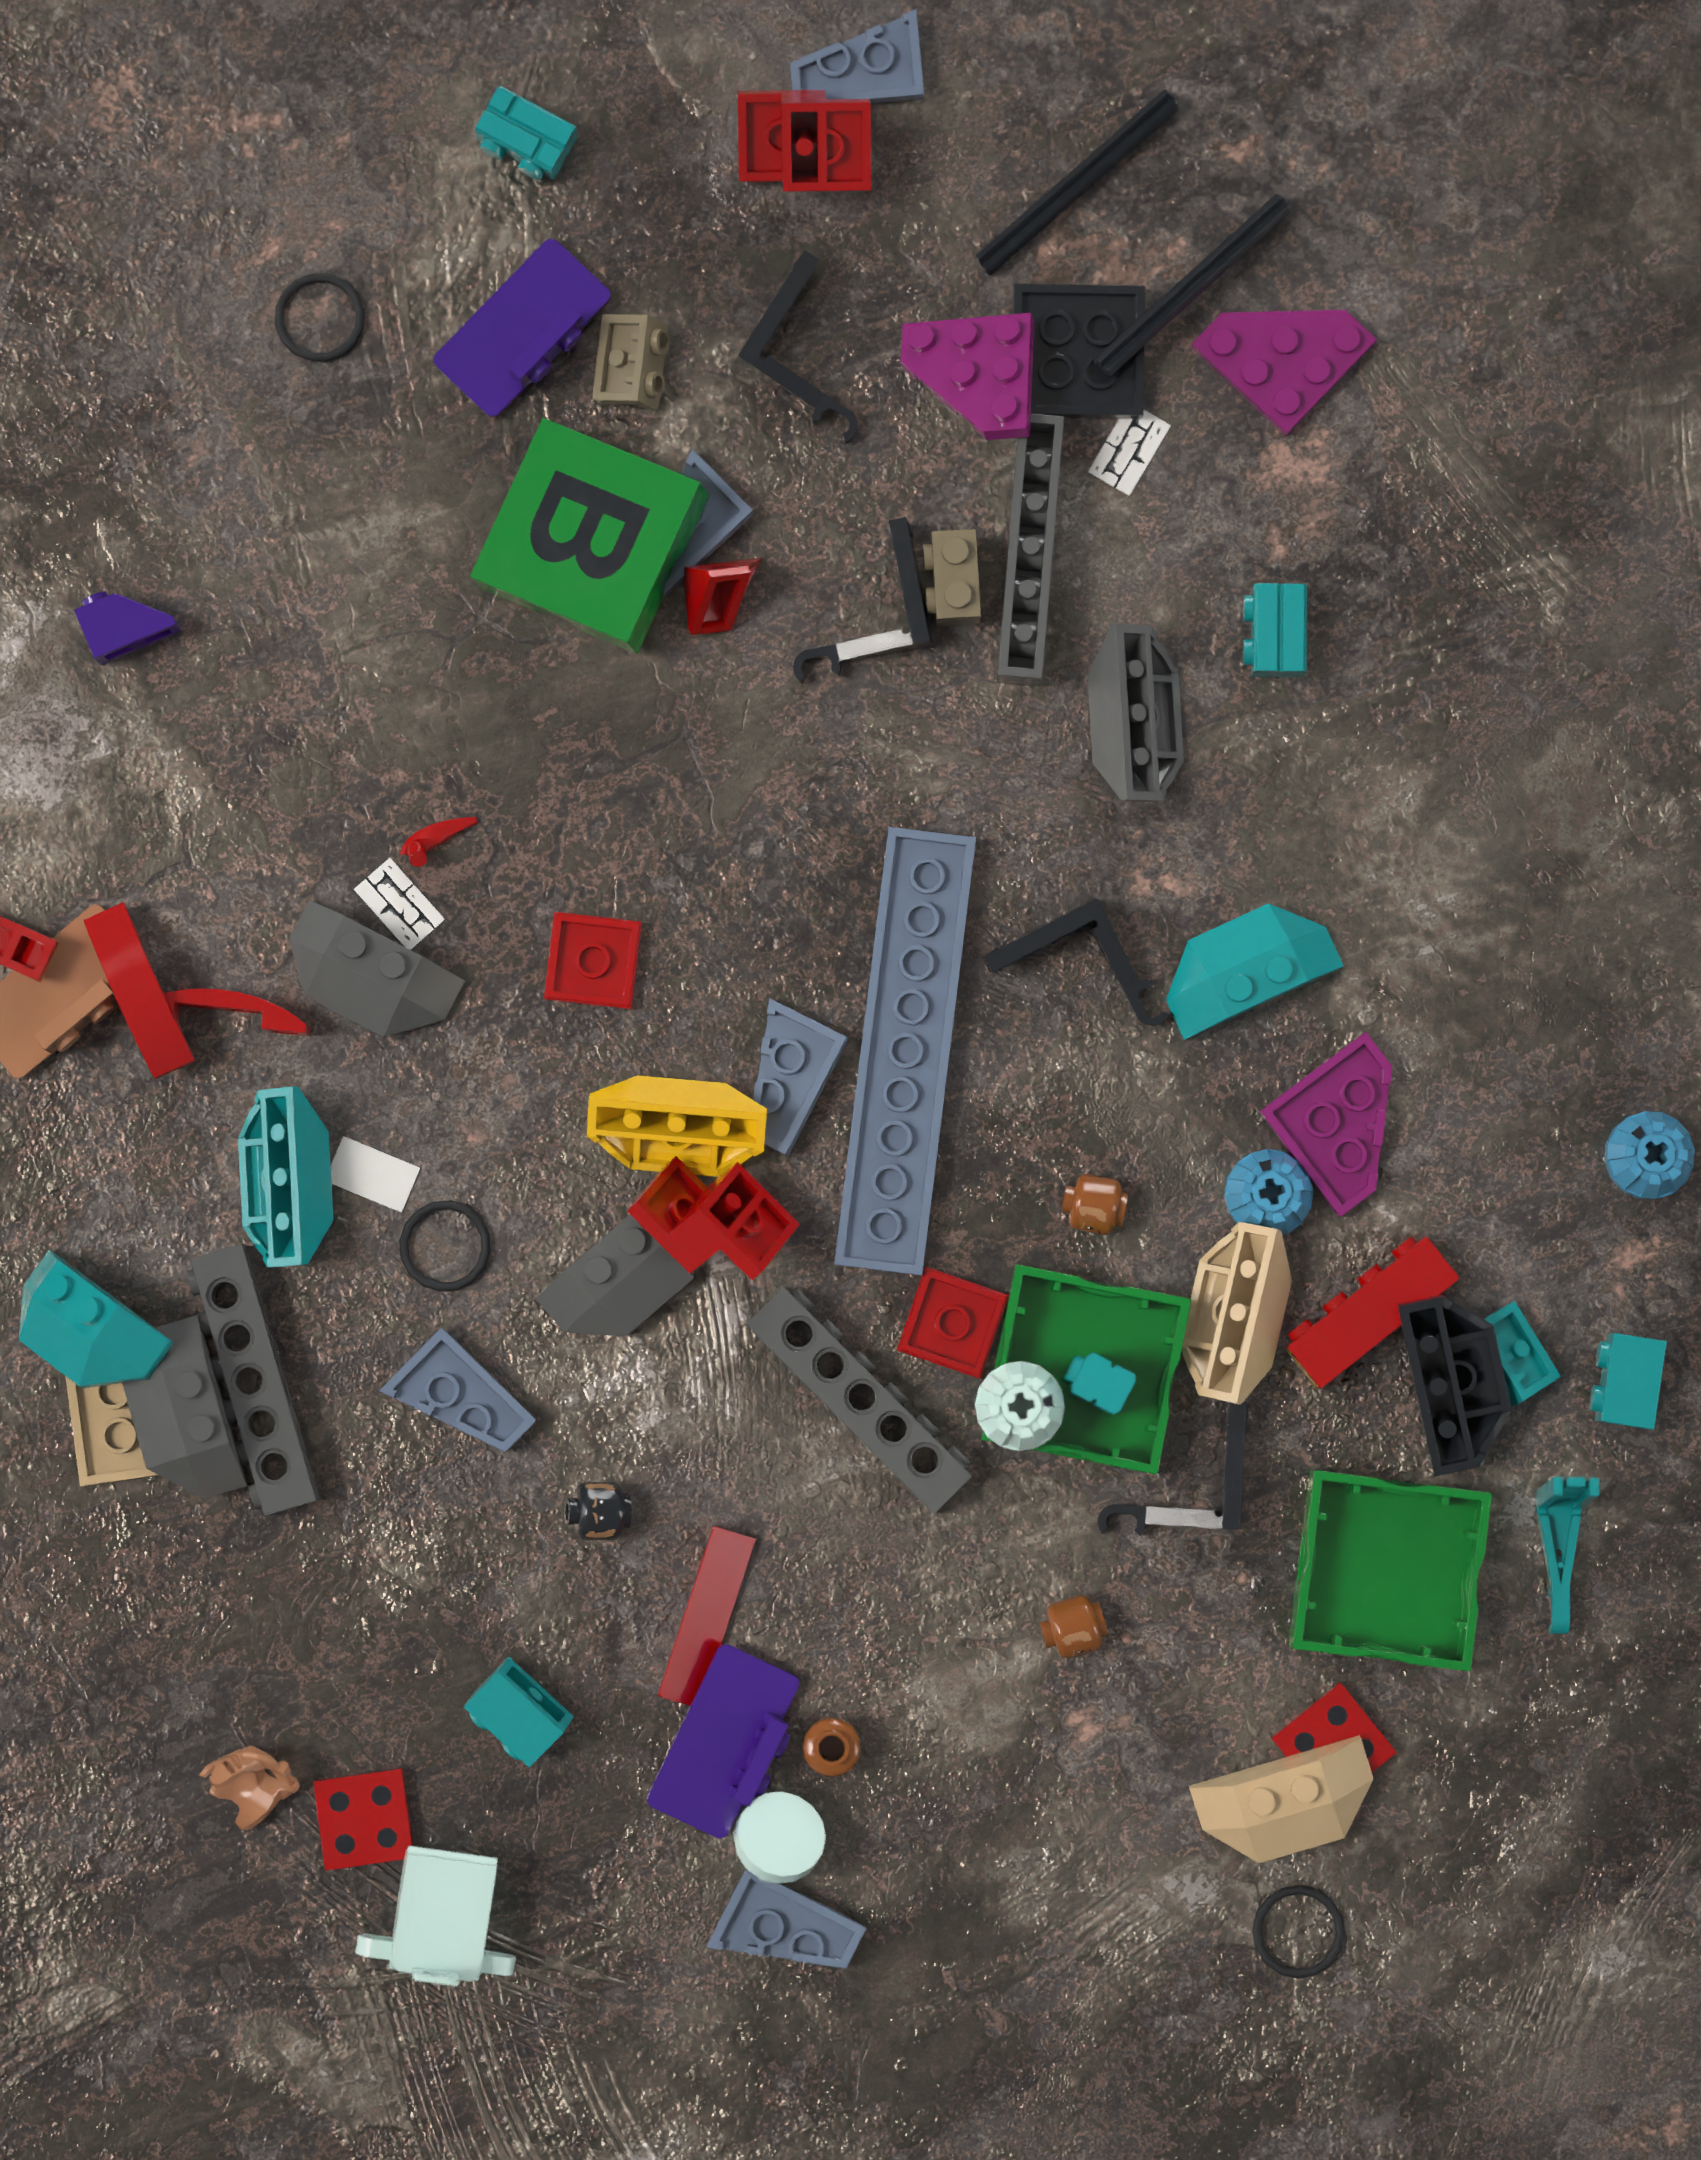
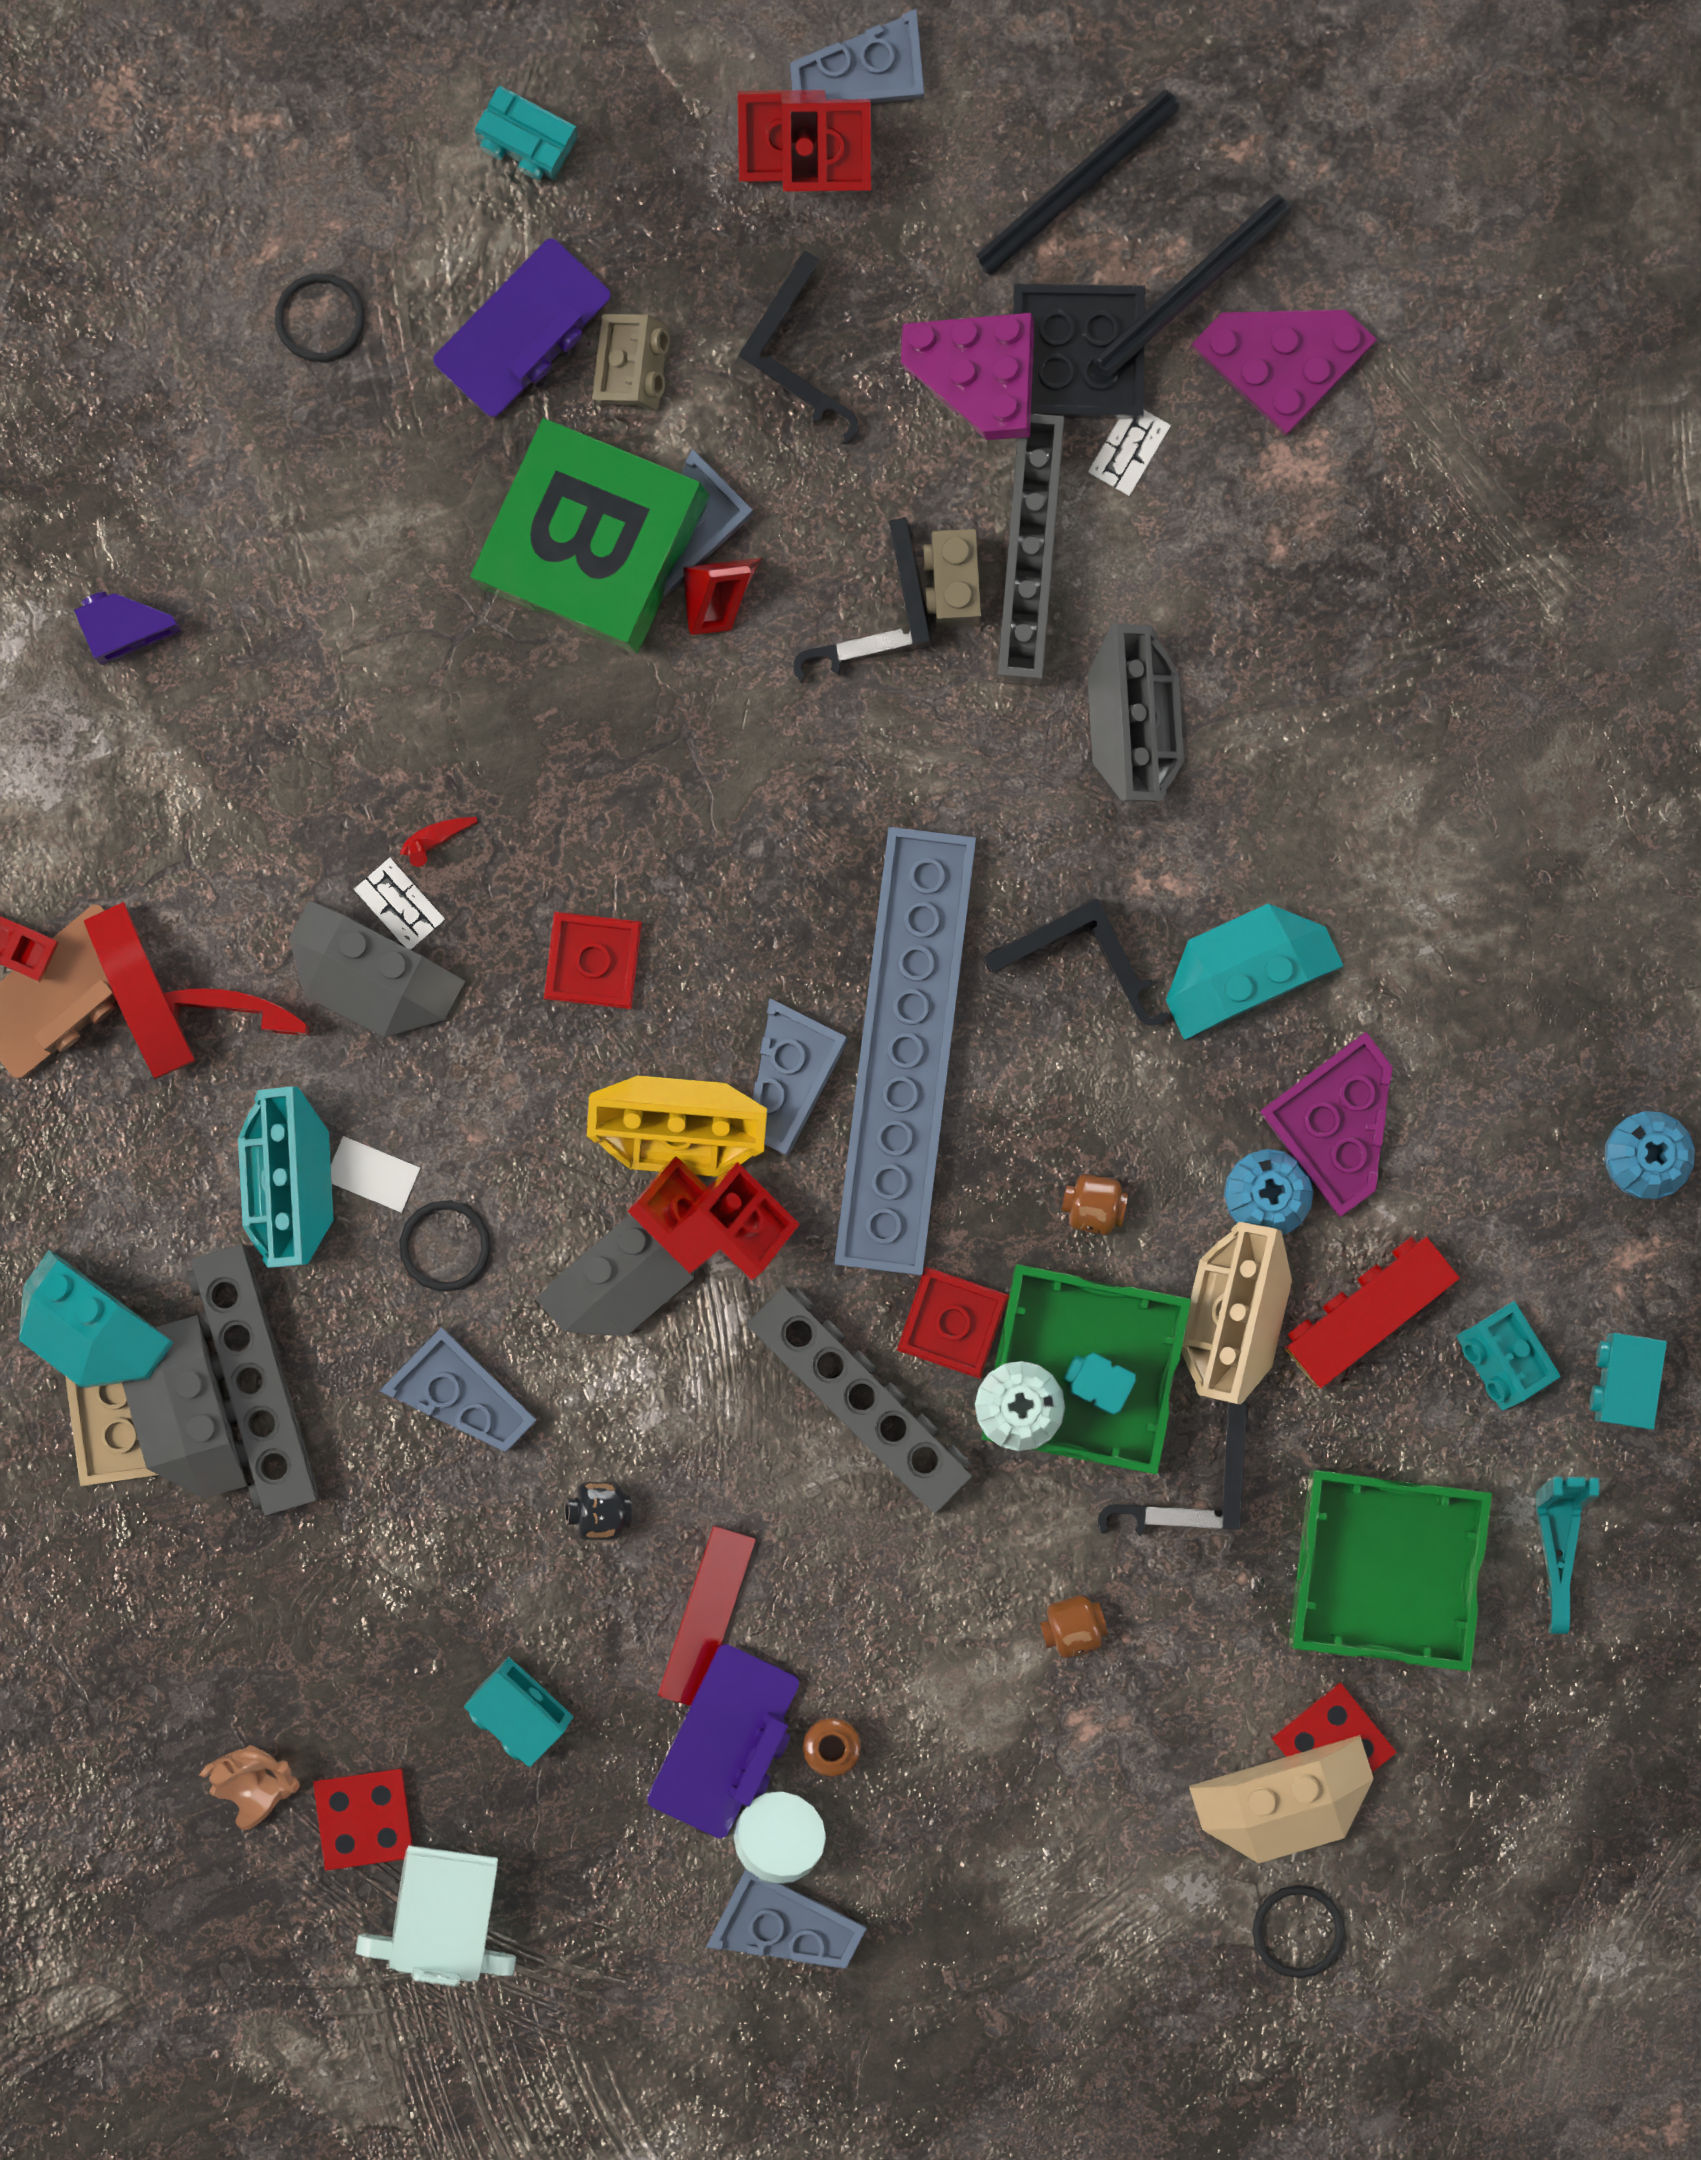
(1277, 630): teal brick -> none
(1454, 1381): black wedge -> none

